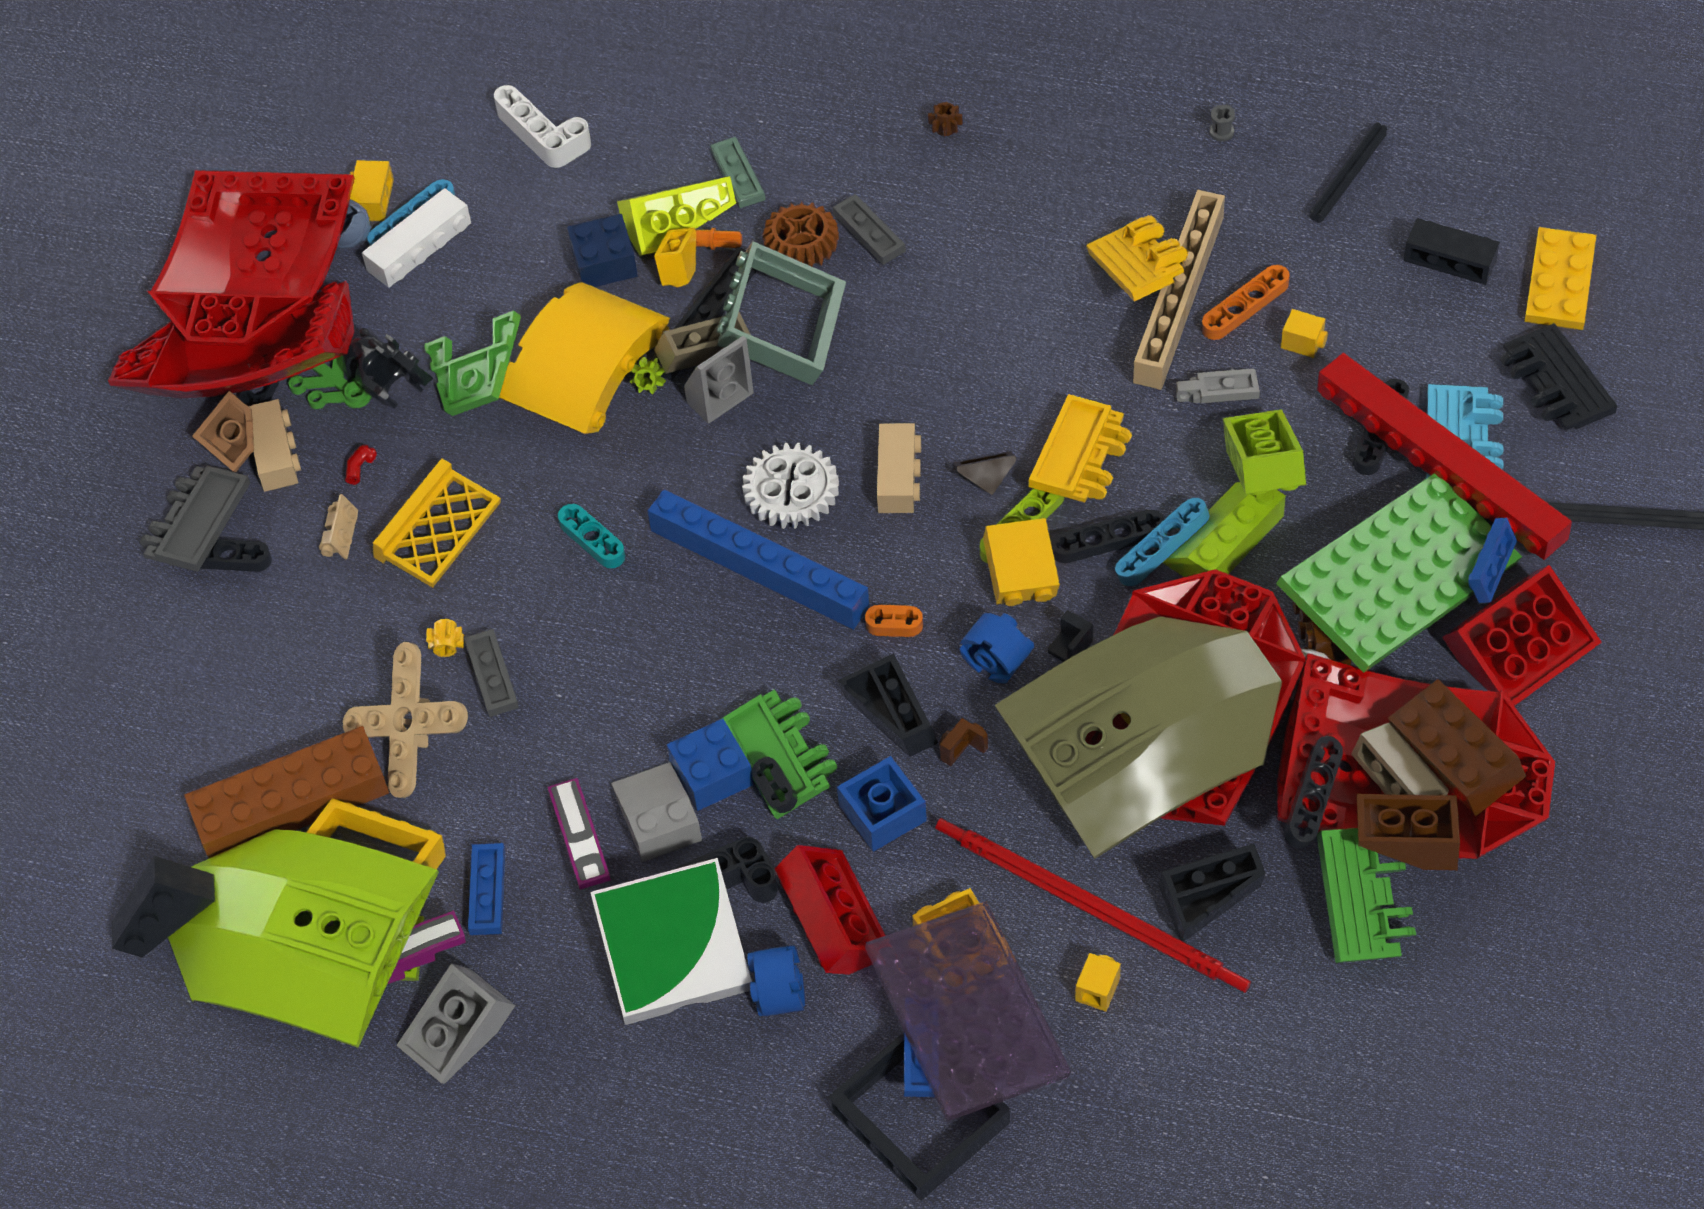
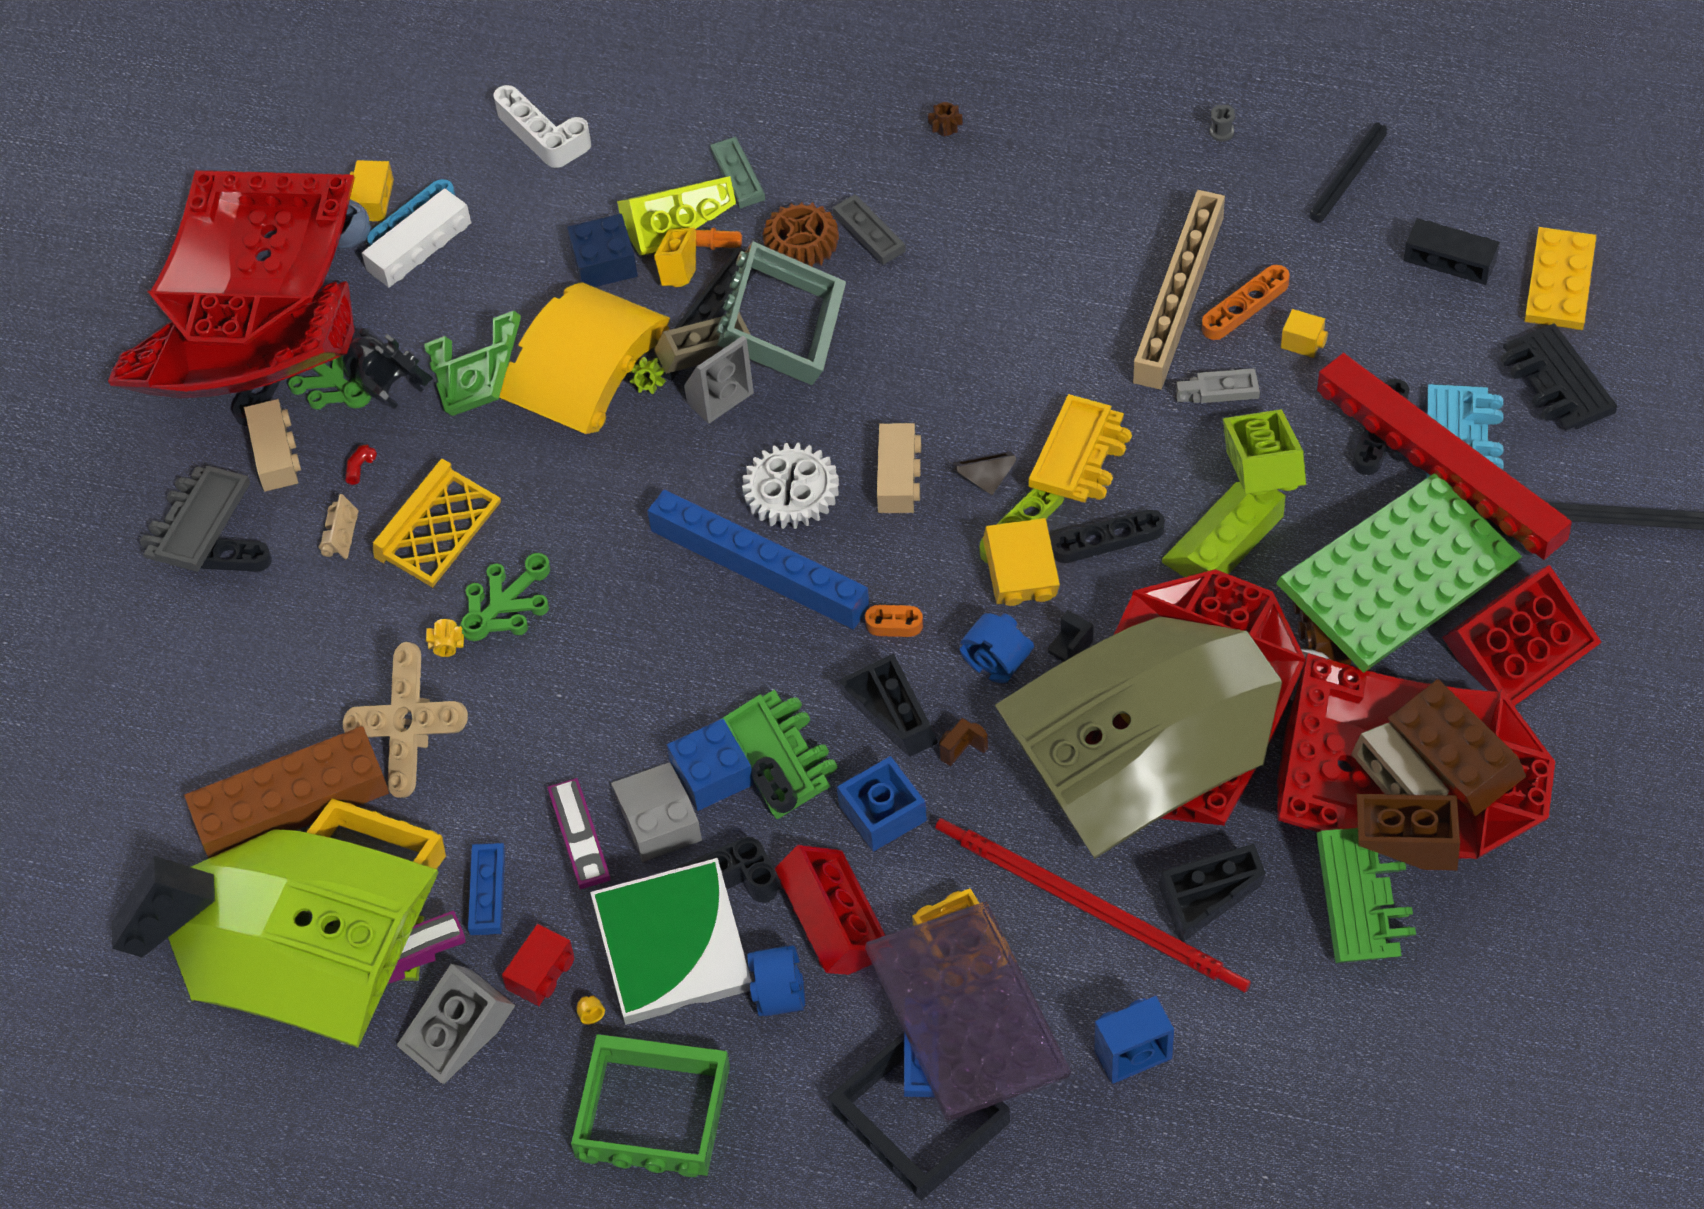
(228, 432): medium nougat slope -> none
(491, 673): dark grey plate -> none
(505, 601): none -> bright green plant
(538, 965): none -> red brick
(590, 1010): none -> yellow hinge
(594, 547): teal beam -> none
(657, 1056): none -> bright green window
(1098, 981): yellow brick -> none
(1133, 1039): none -> blue brick
(1137, 259): yellow hinge -> none
(1137, 566): dark azure beam -> none
(1313, 791): black beam -> none
(1492, 560): blue plate -> none

